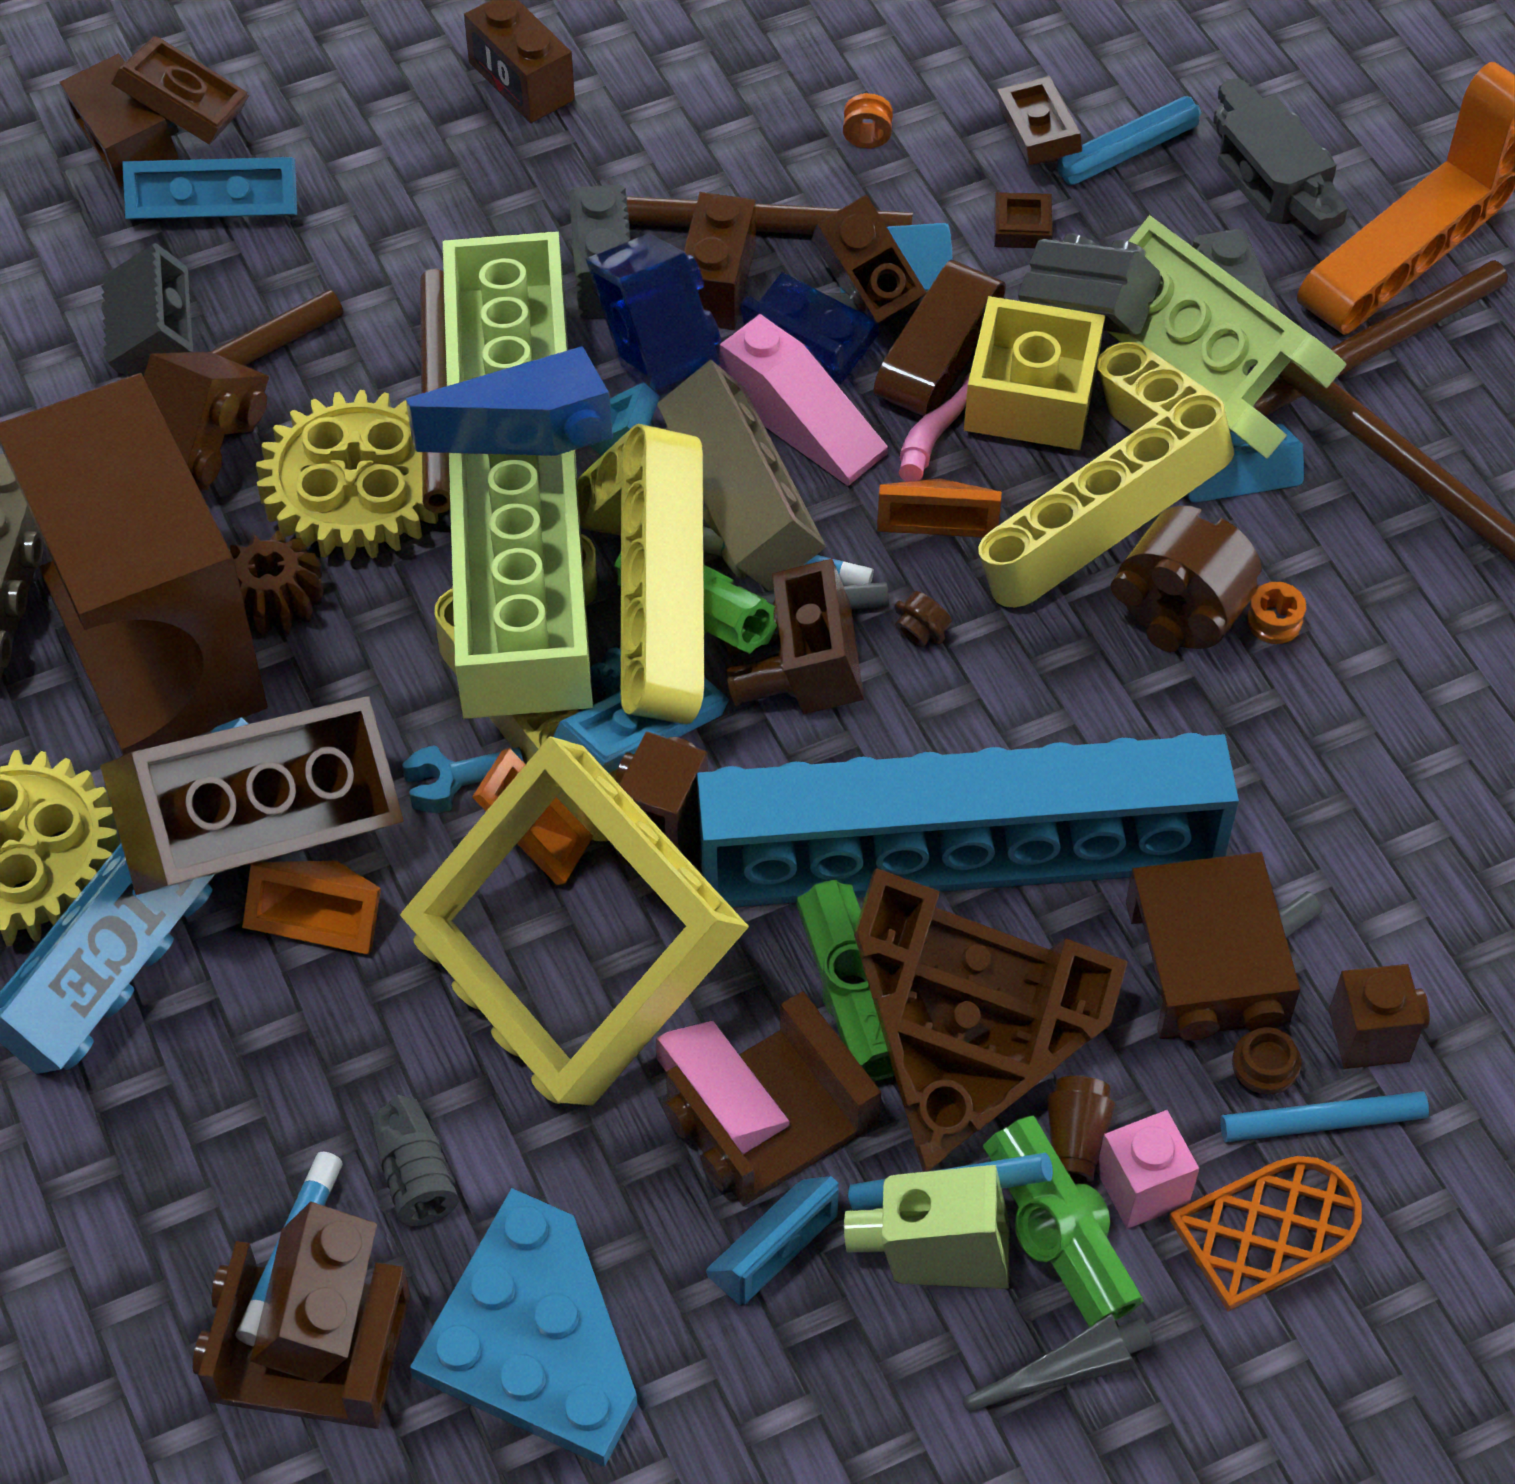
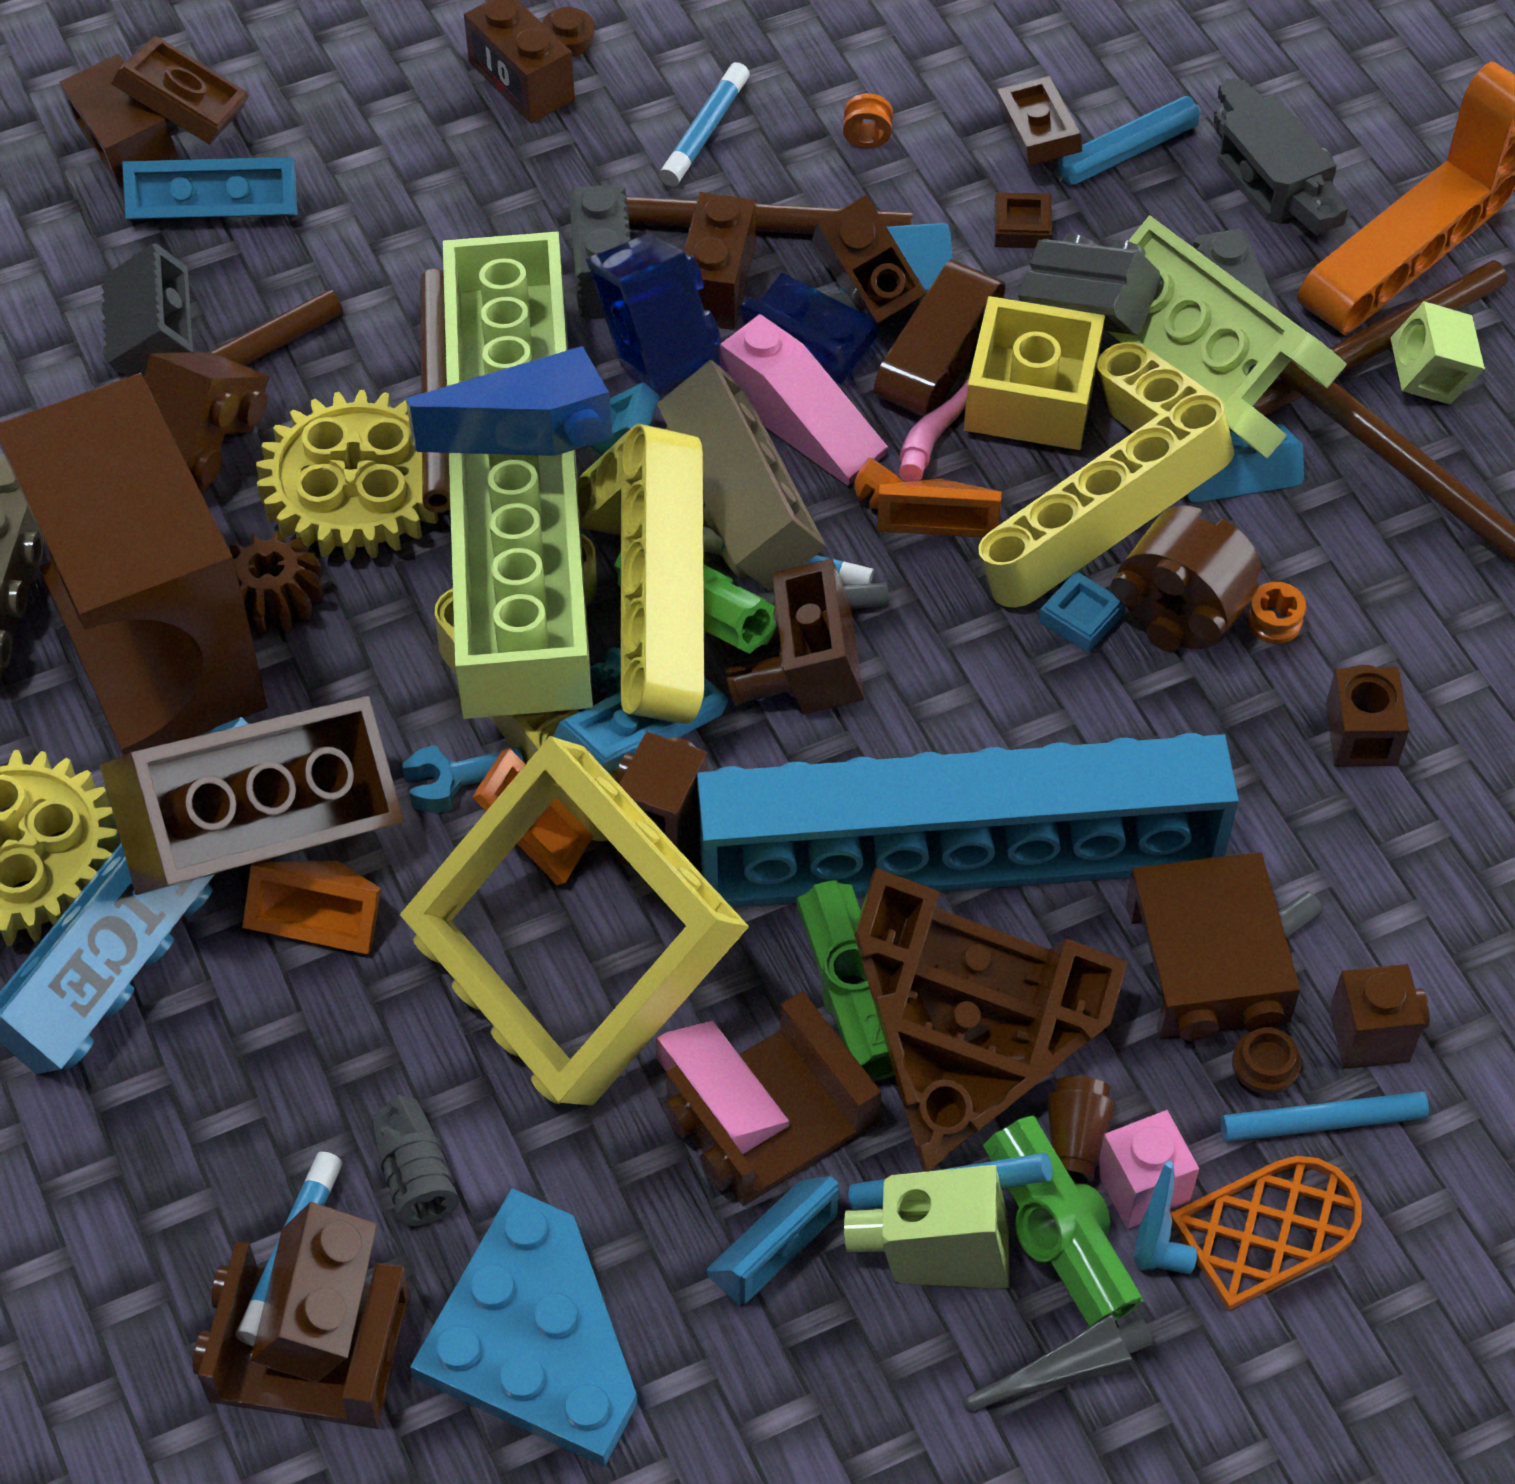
(572, 27): none -> reddish brown plate
(704, 124): none -> dark azure bar
(869, 480): none -> orange hinge
(922, 619): reddish brown plate -> none
(1082, 612): none -> dark azure tile
(1153, 1236): none -> dark azure bar
(1366, 737): none -> reddish brown brick
(1437, 353): none -> yellowish green brick

